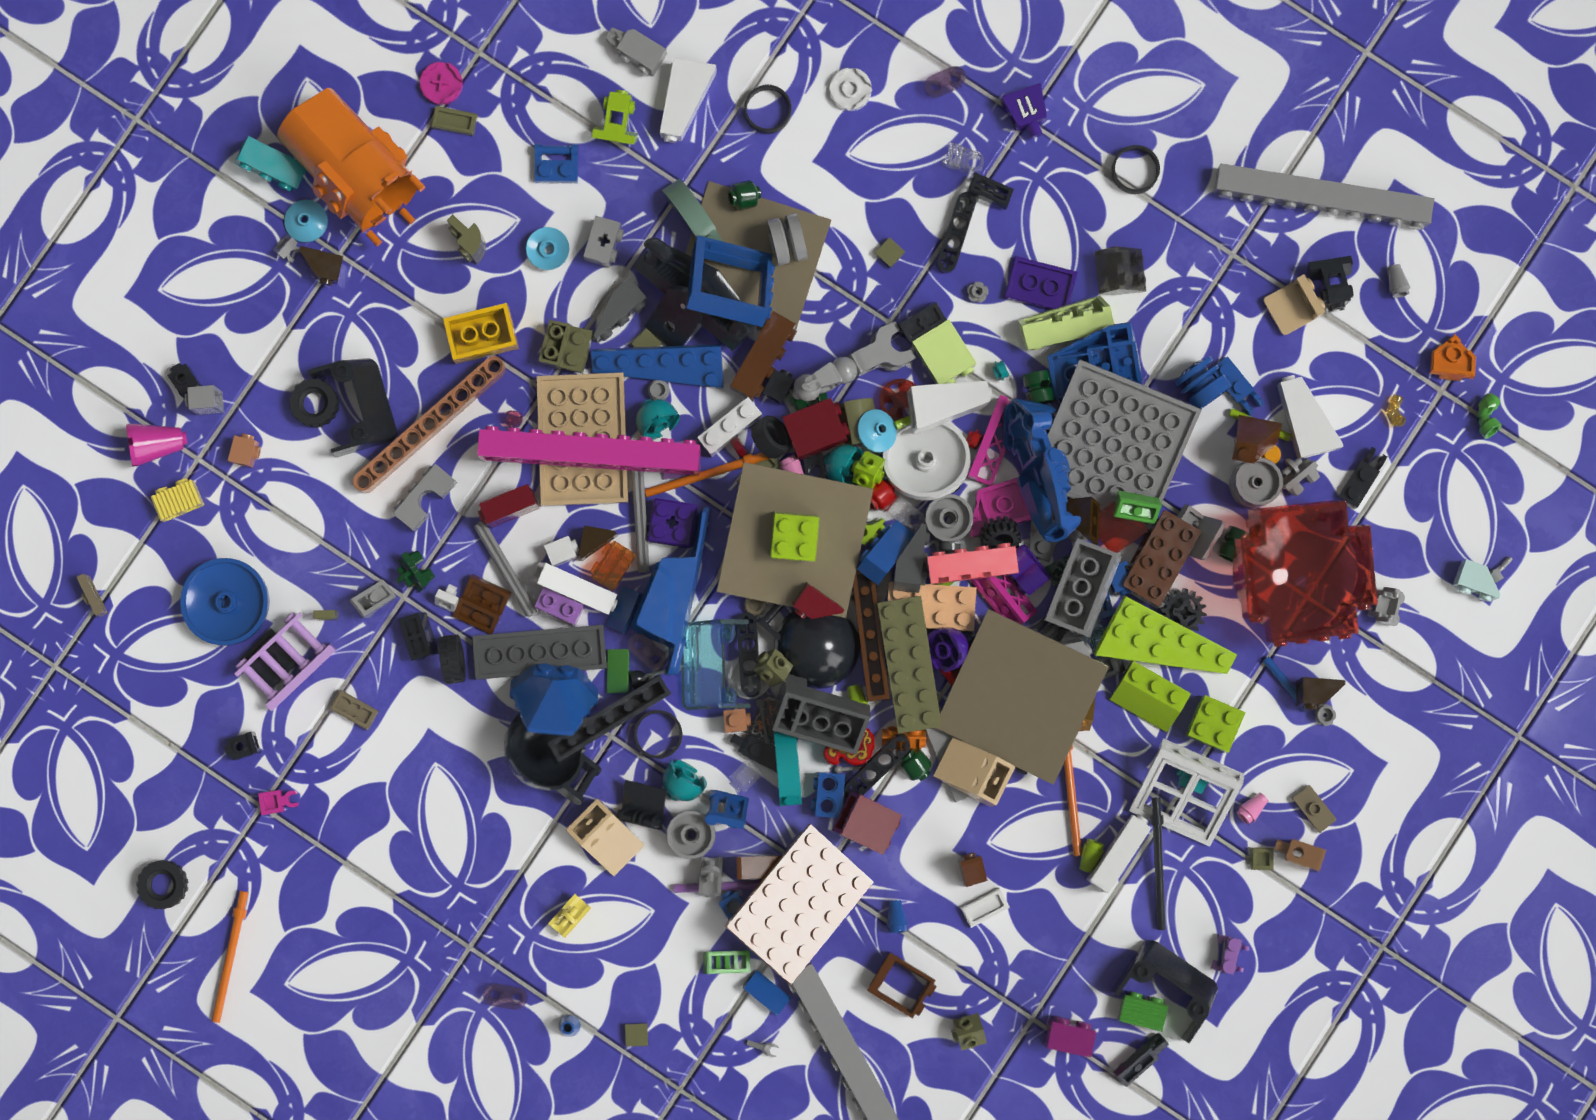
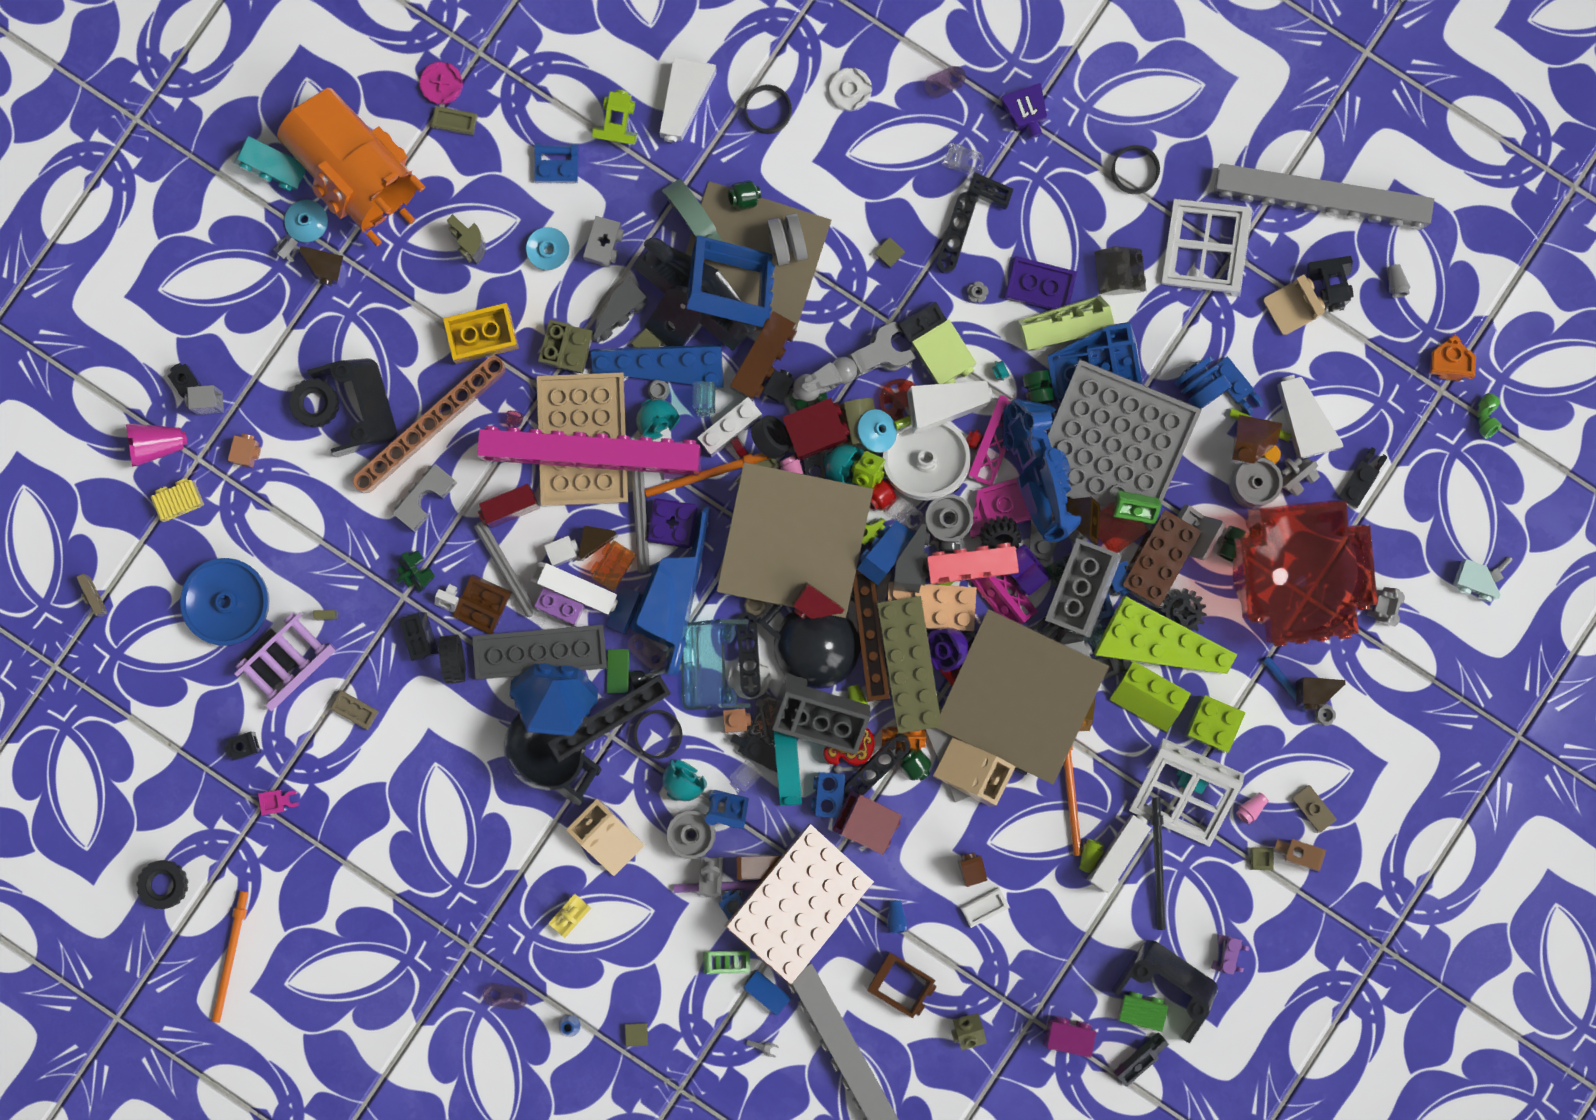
(373, 599): light grey slope -> none
(637, 49): light grey hinge -> none
(642, 805): black hinge -> none
(703, 399): none -> clear light blue brick
(772, 667): olive brick -> none
(794, 536): lime brick -> none
(1237, 249): none -> white window
(1393, 412): clear yellow arm -> none

